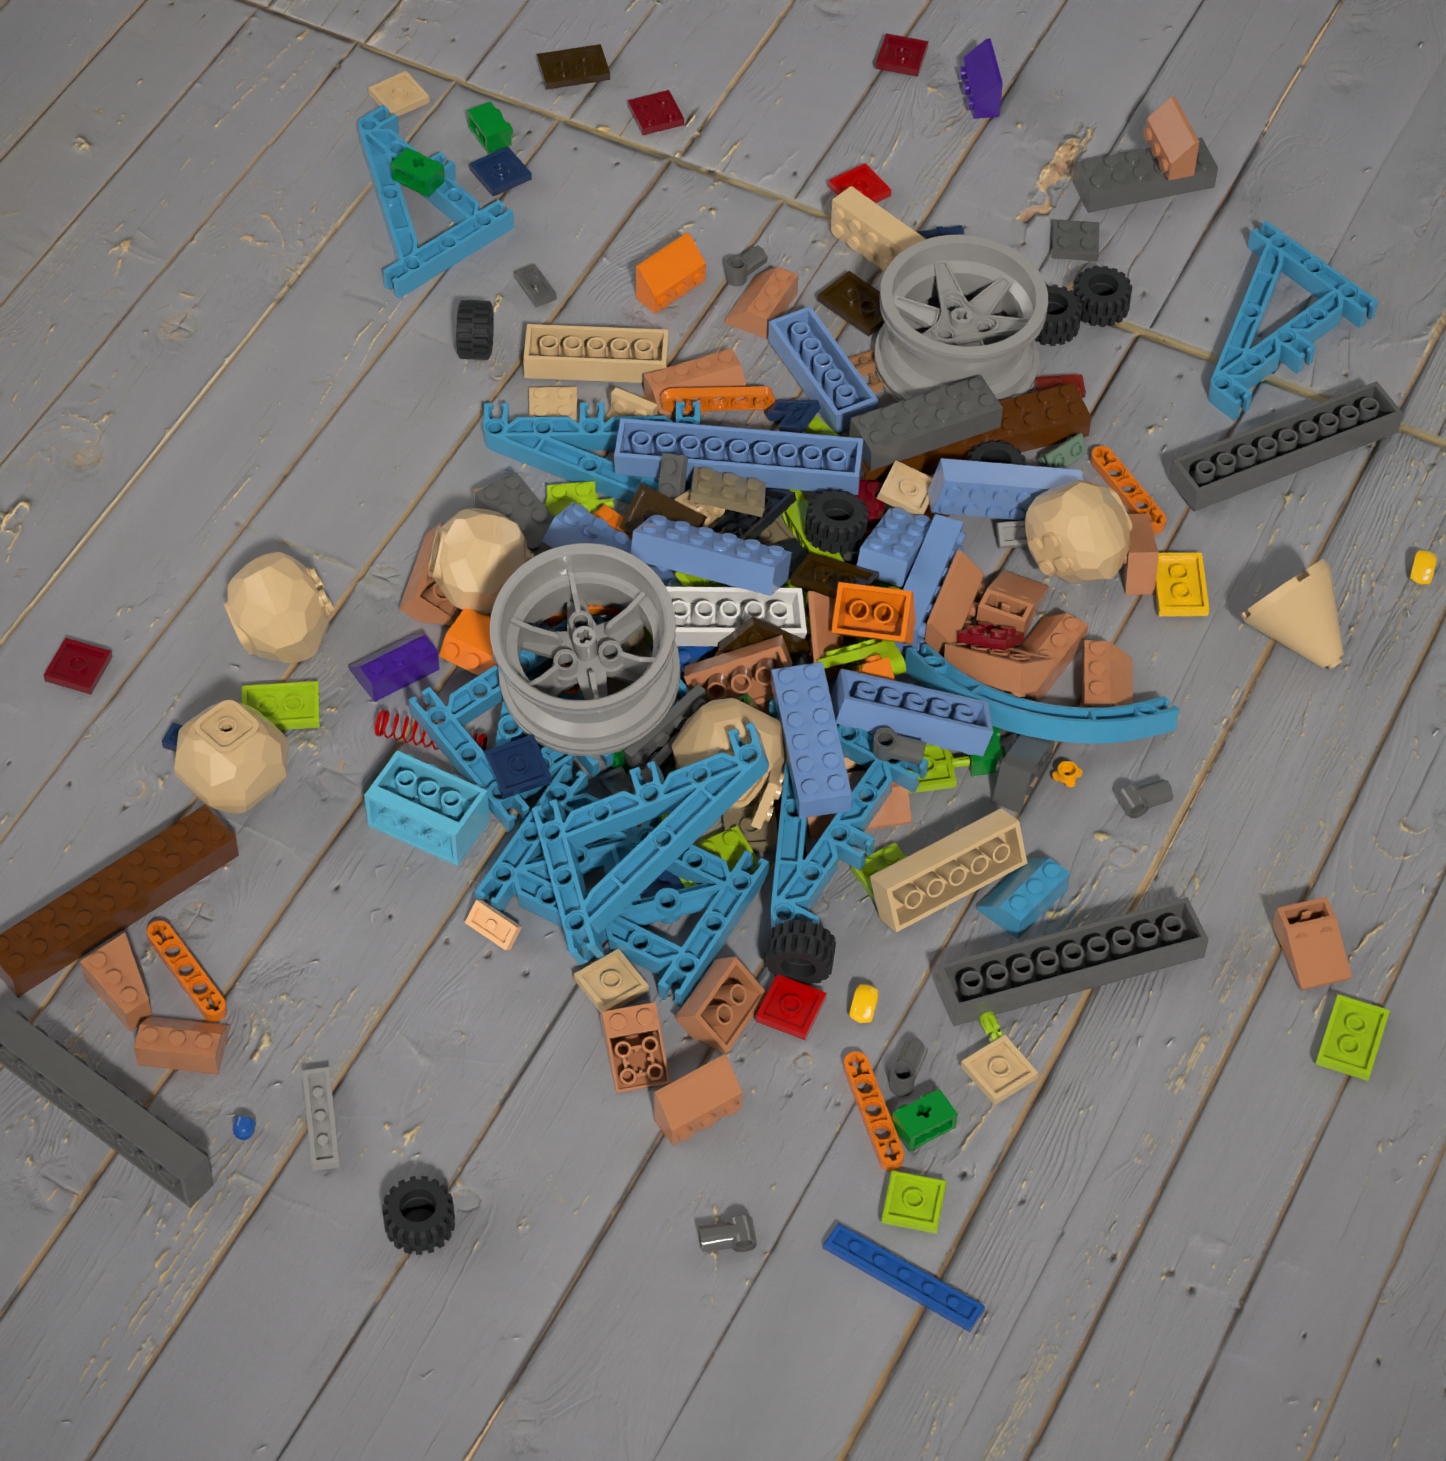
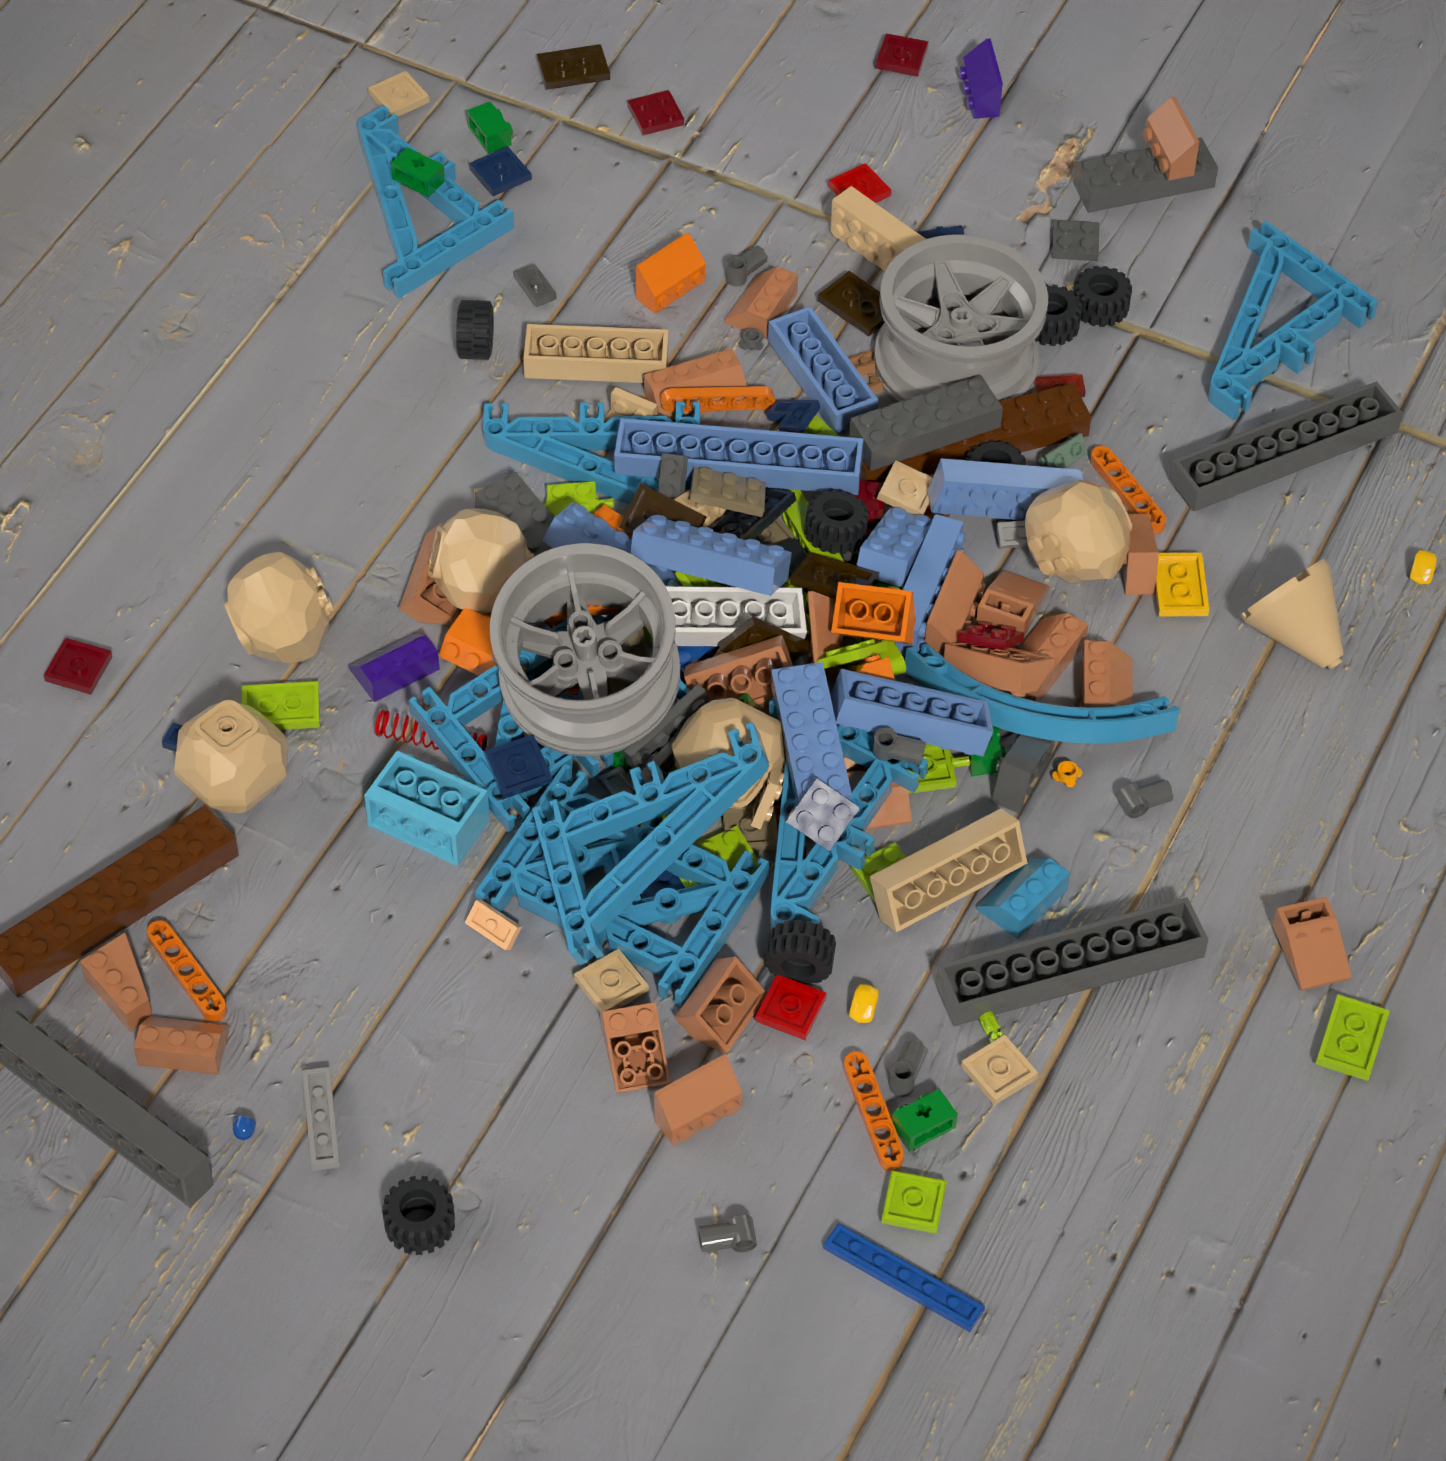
(553, 402): tan plate -> none
(752, 339): none -> dark grey plate
(822, 814): none -> plate

